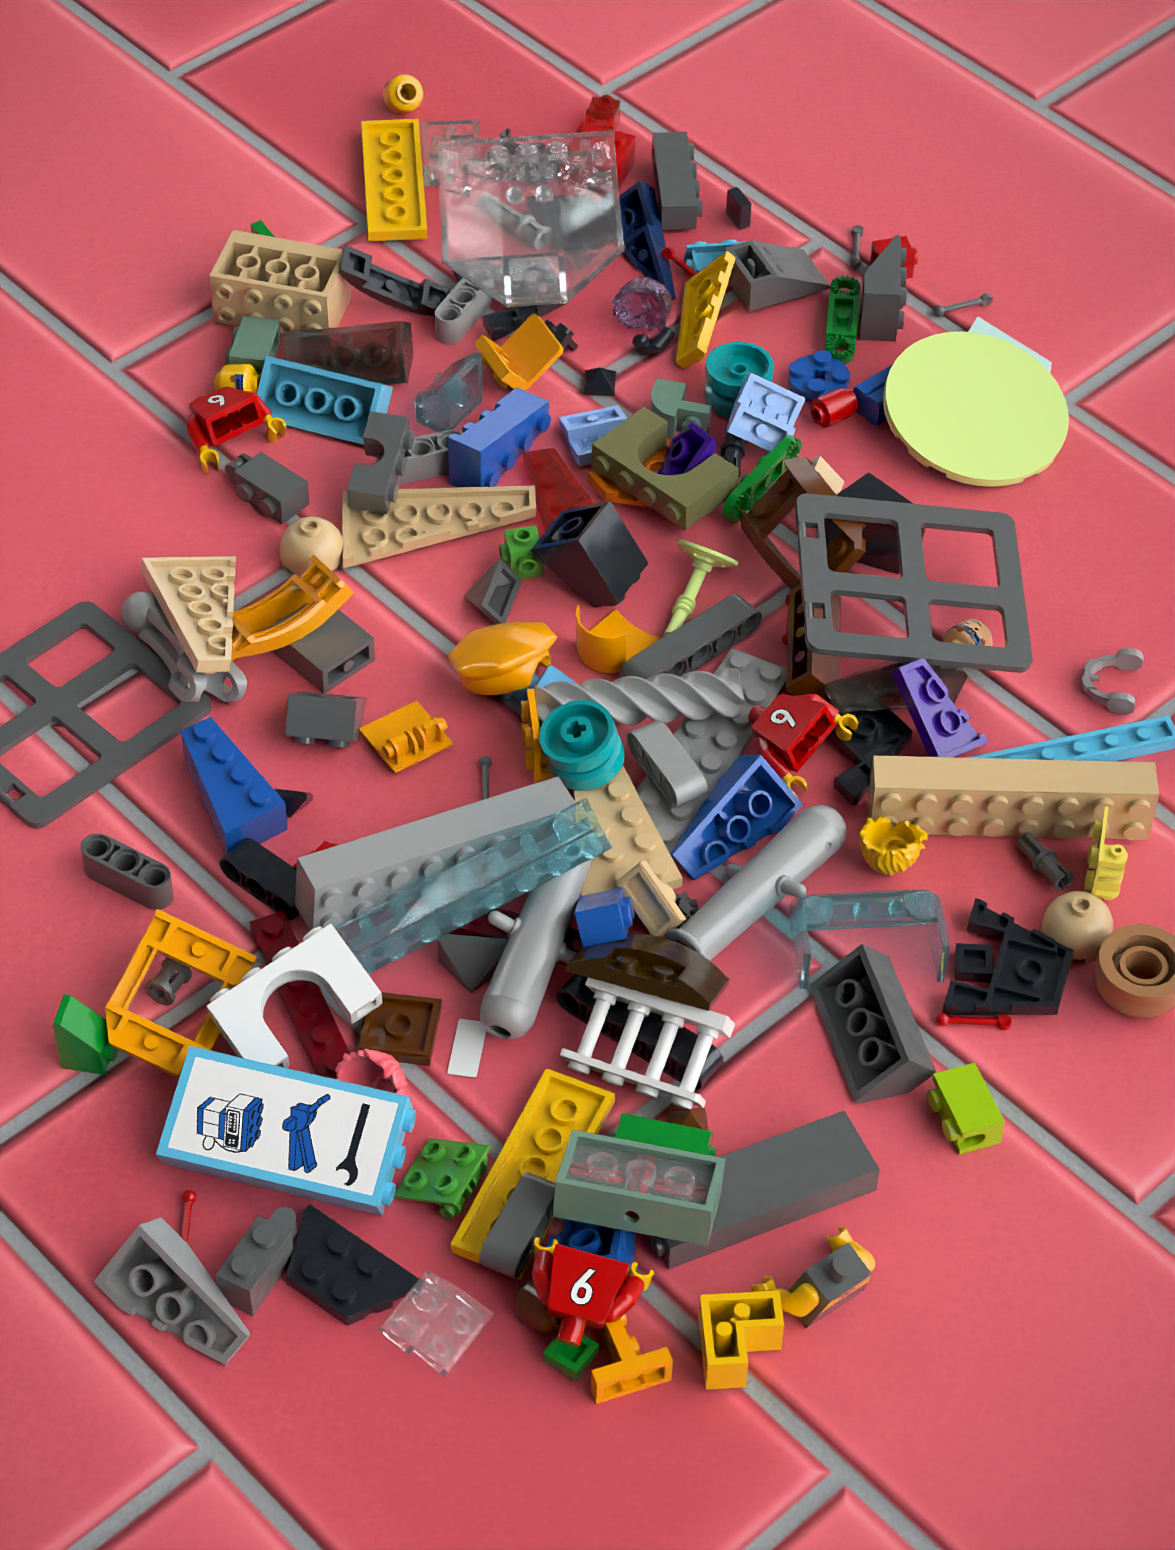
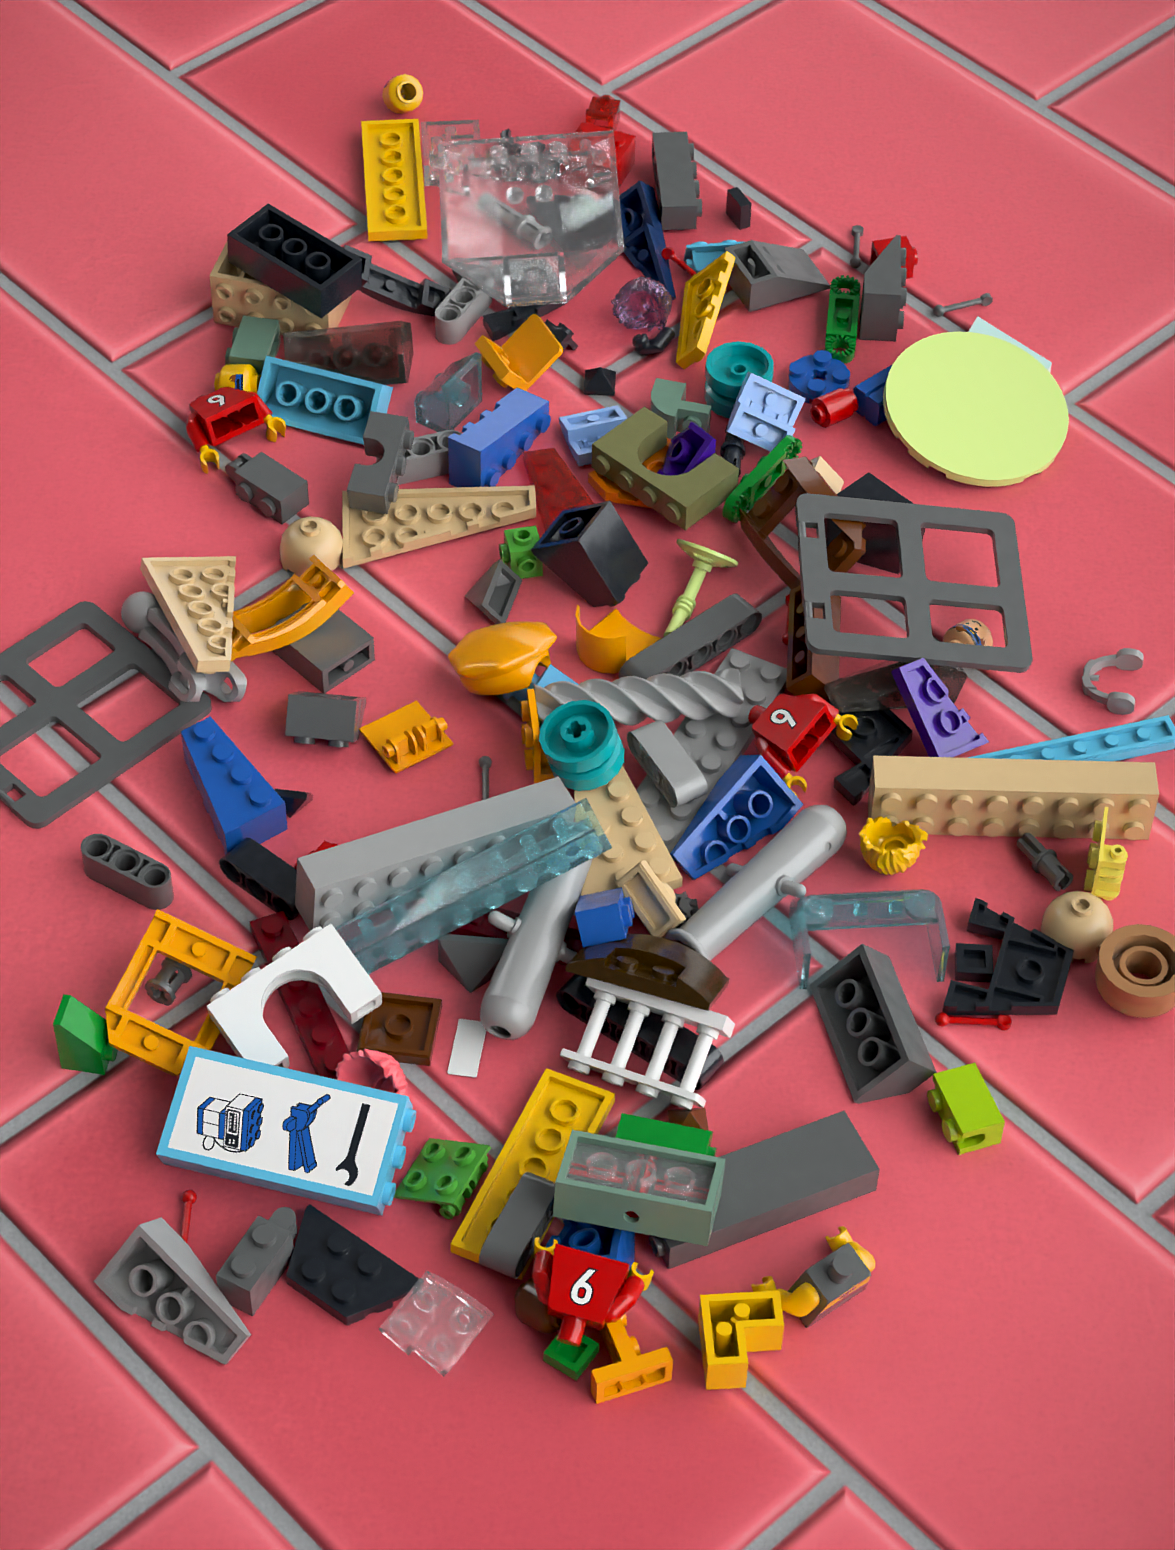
(294, 260): none -> black brick

